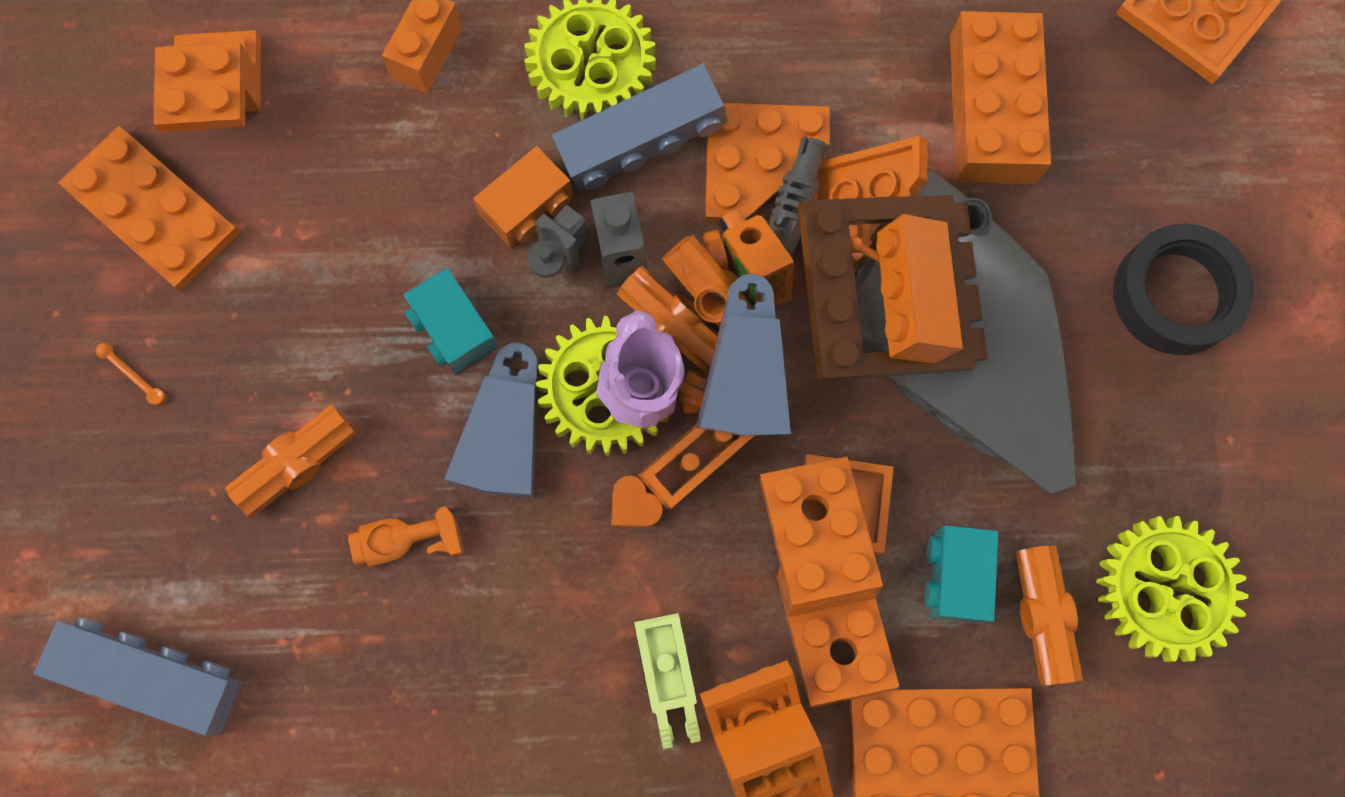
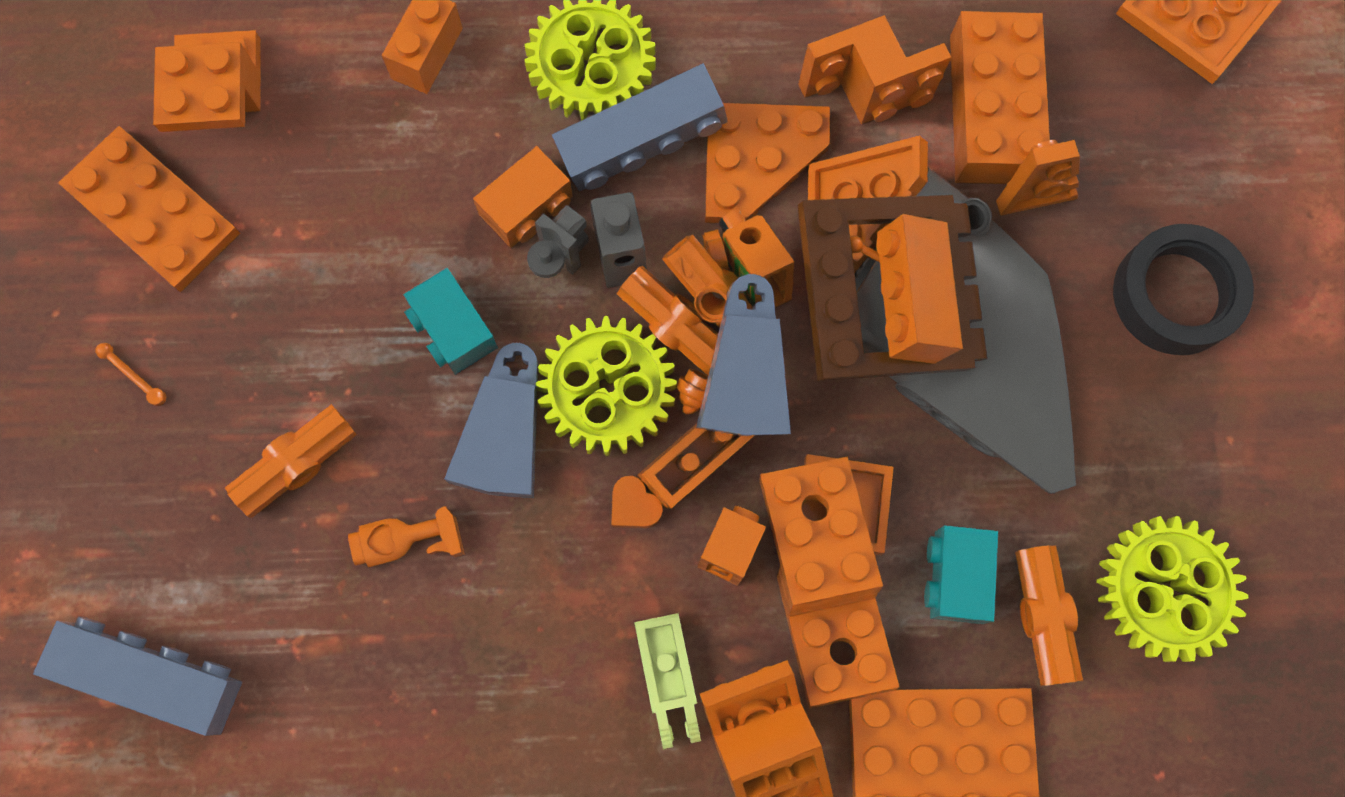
(640, 372): lavender piece -> none
(732, 544): none -> orange brick
(798, 186): dark grey hinge -> none
(872, 70): none -> orange bracket
(1043, 178): none -> orange wing

